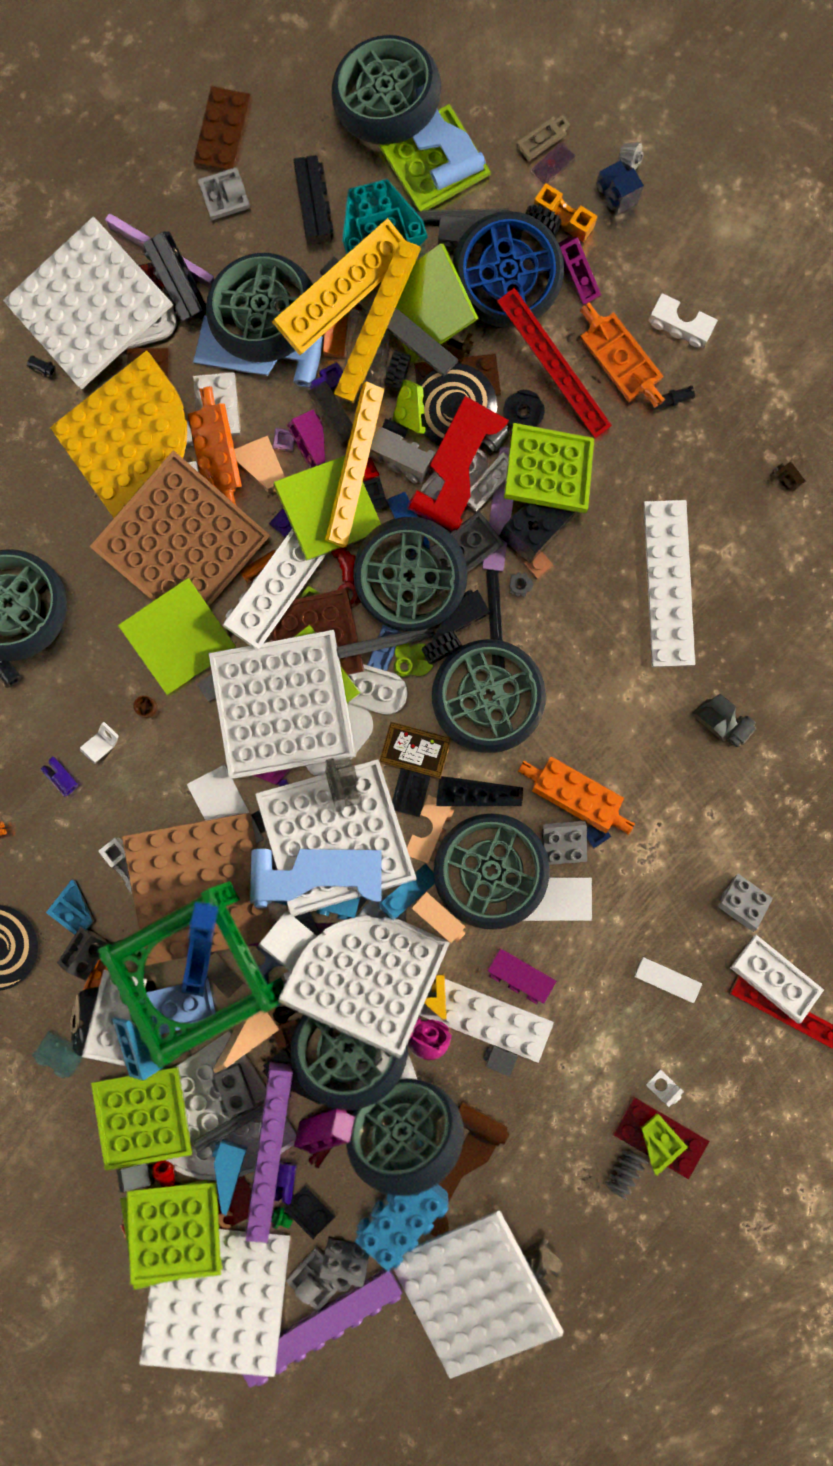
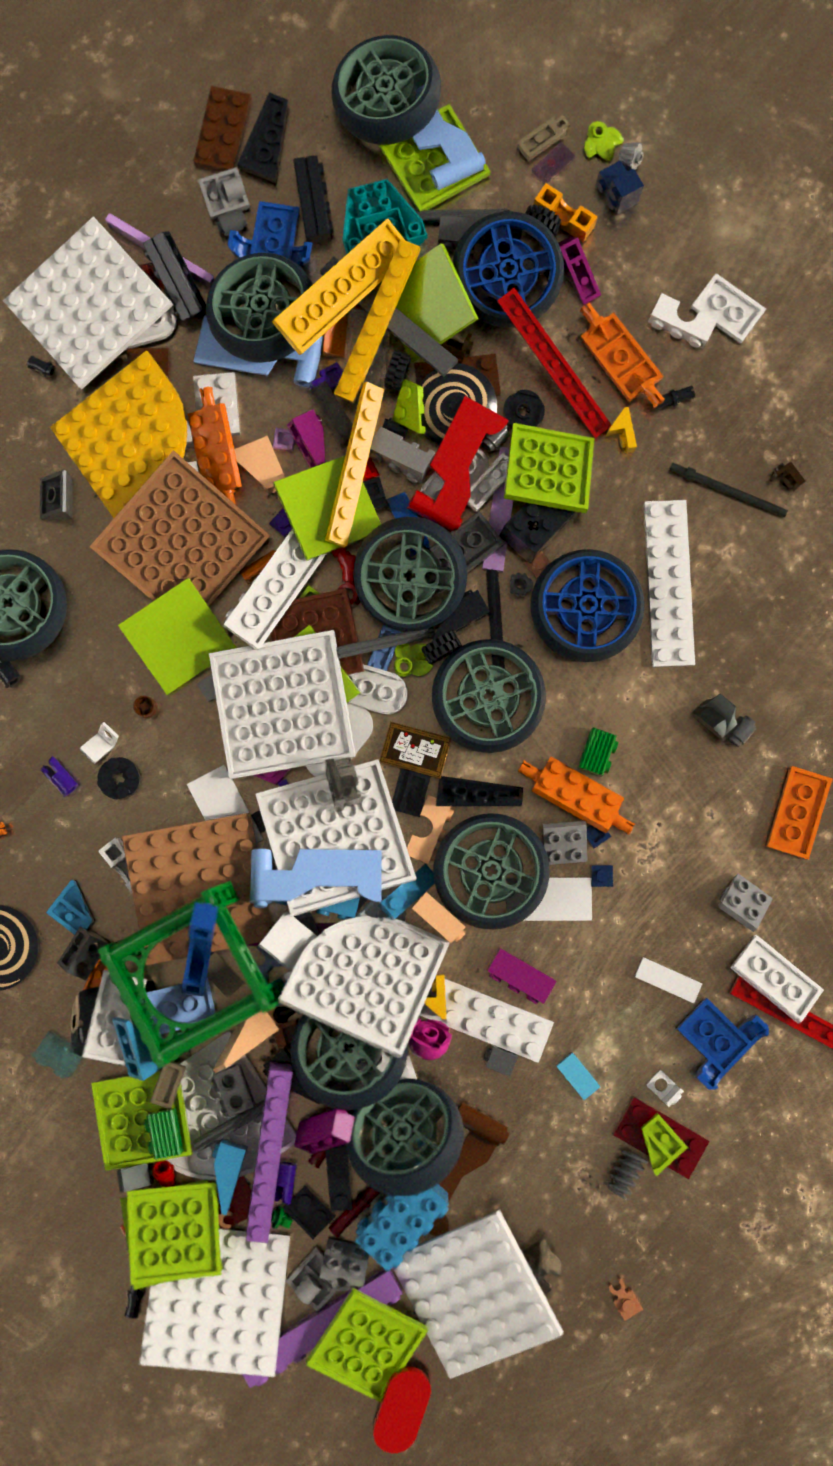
(56, 496): none -> dark grey slope
(124, 789): none -> black plate
(133, 1302): none -> black pin
(164, 1133): none -> green brick
(168, 1084): none -> dark tan tile
(231, 220): none -> dark grey brick
(265, 141): none -> black wing
(273, 233): none -> blue piece
(339, 1178): none -> black slope
(362, 1201): none -> dark red pin
(366, 1344): none -> lime plate
(401, 1410): none -> red tile
(549, 603): none -> blue wheel
(578, 1076): none -> medium azure tile
(597, 752): none -> green brick
(602, 875): none -> dark blue plate
(604, 143): none -> lime plate
(624, 426): none -> yellow slope
(625, 1301): none -> nougat plate
(691, 474): none -> pearl dark grey bar
(719, 1040): none -> blue piece
(730, 306): none -> white plate
(799, 812): none -> orange plate

